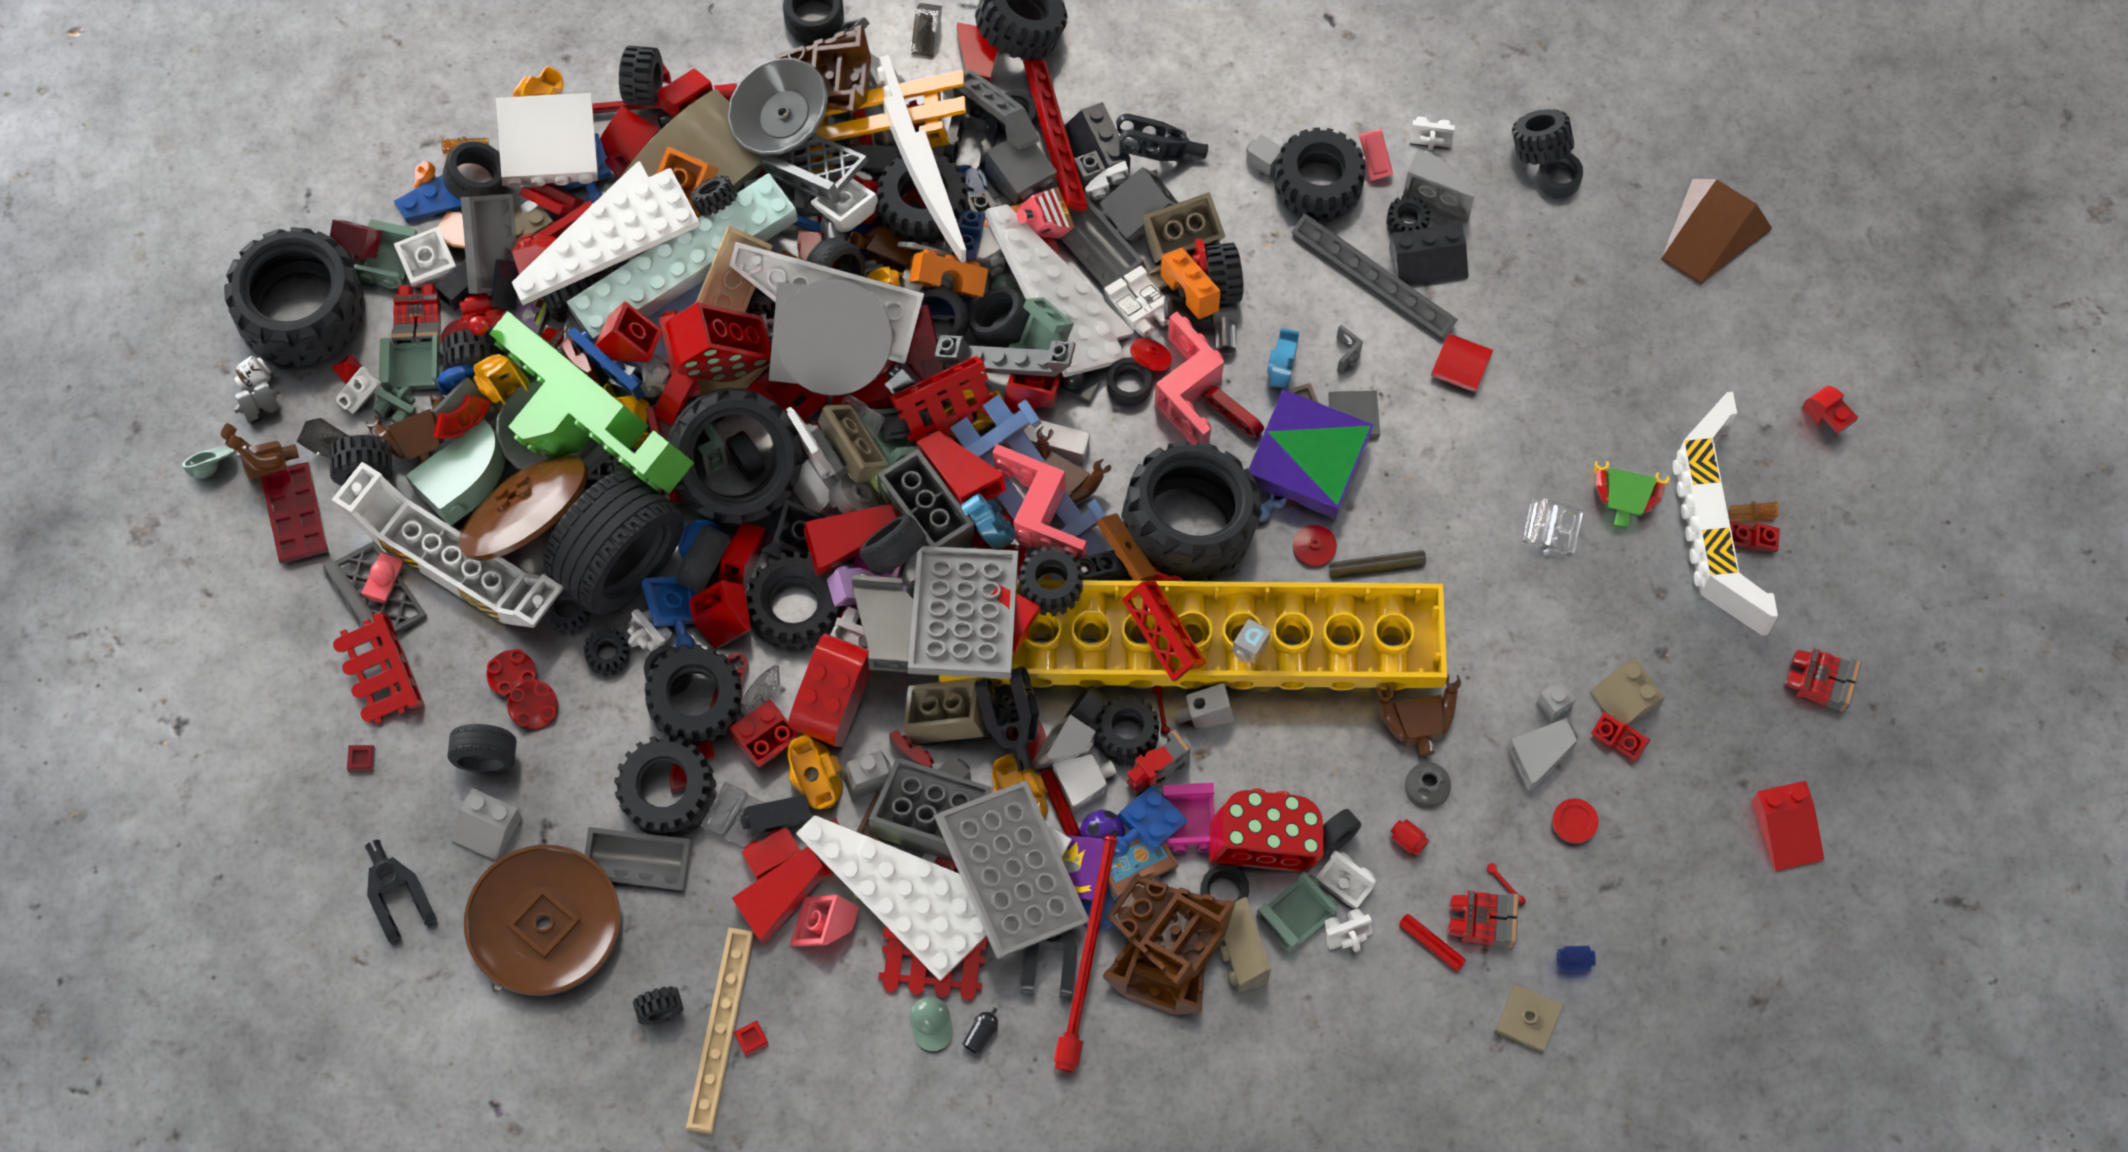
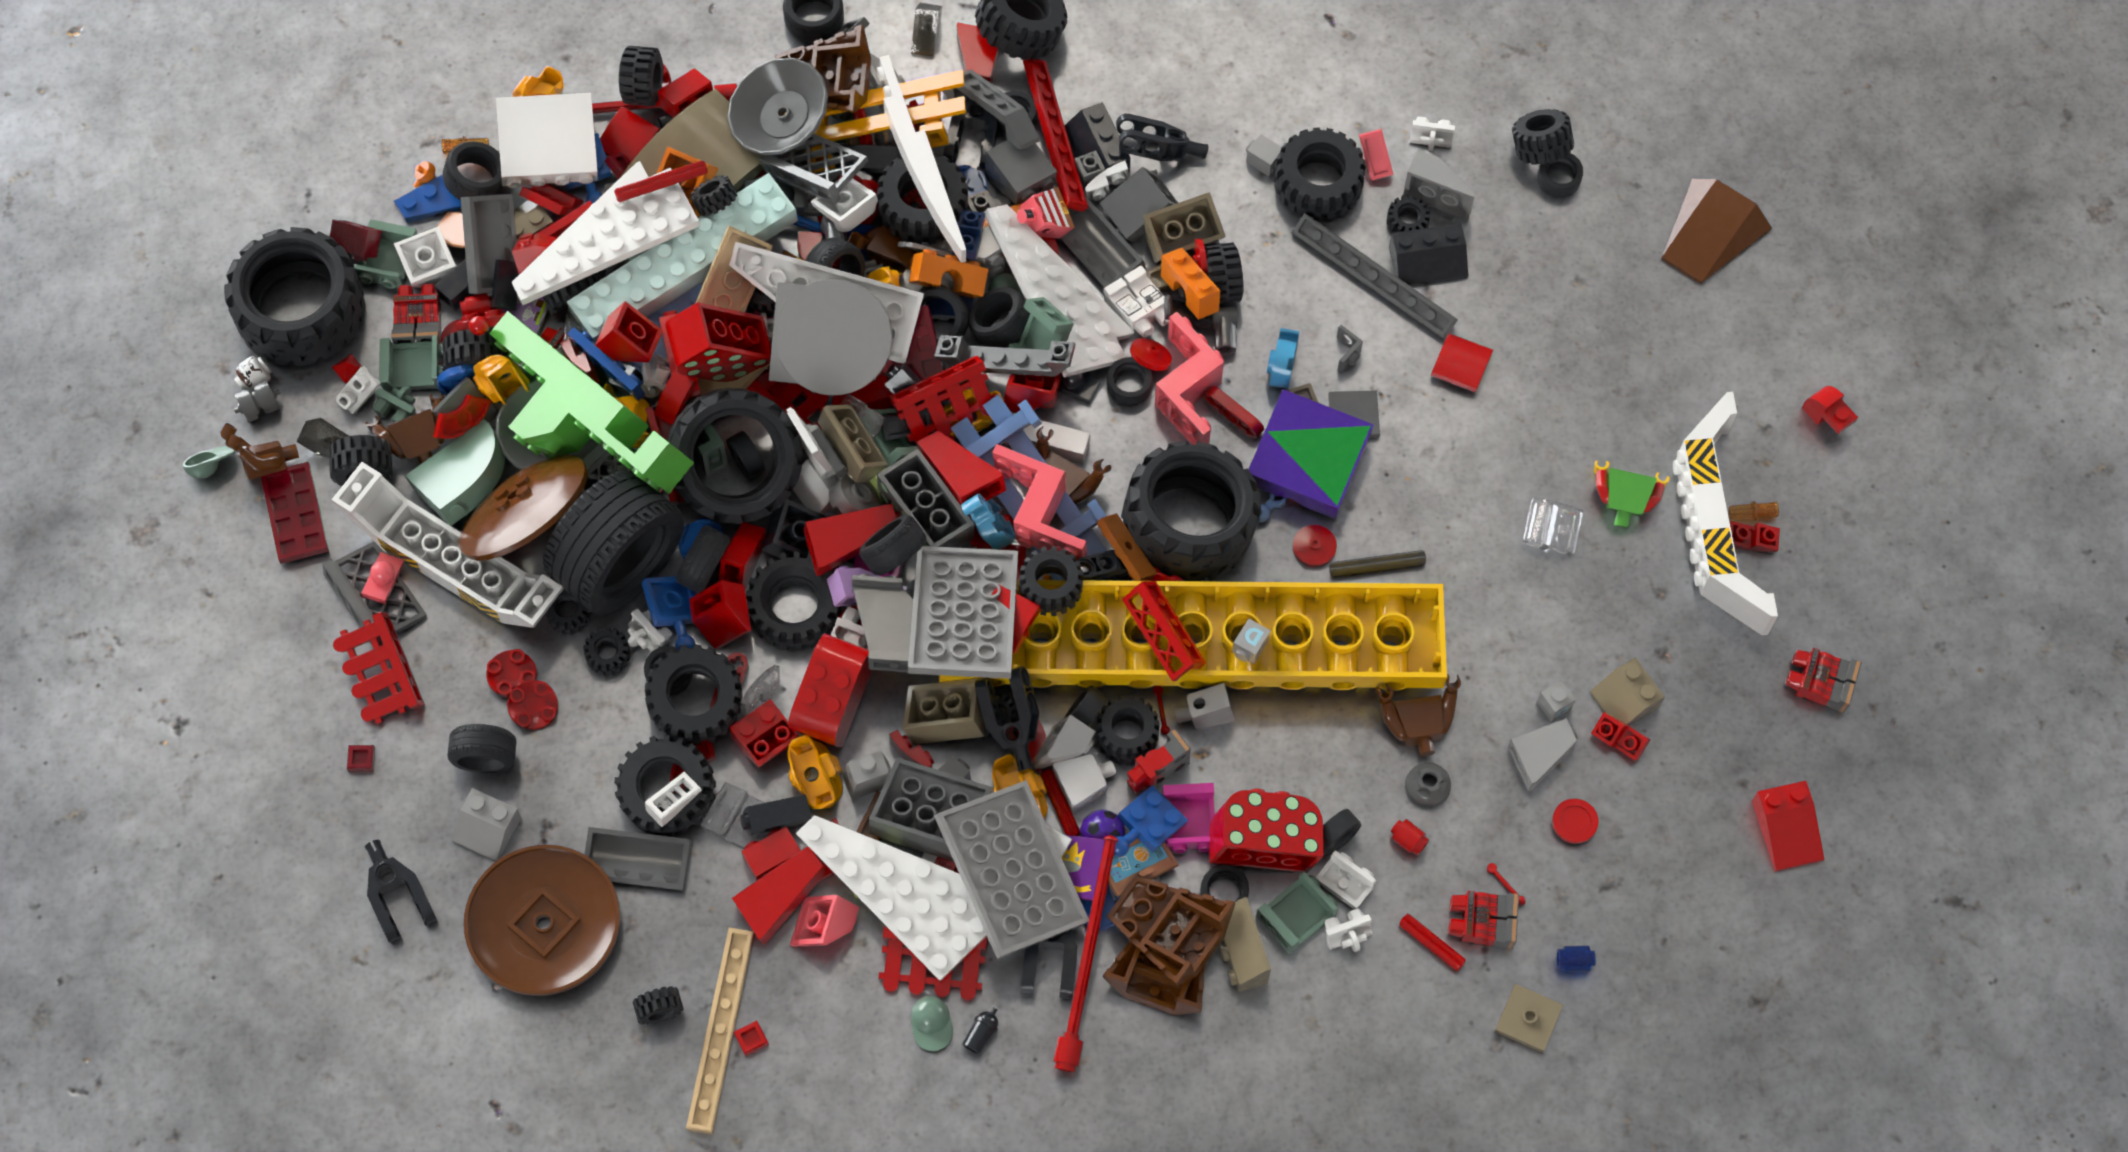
(661, 181): none -> red axle
(677, 805): none -> white slope

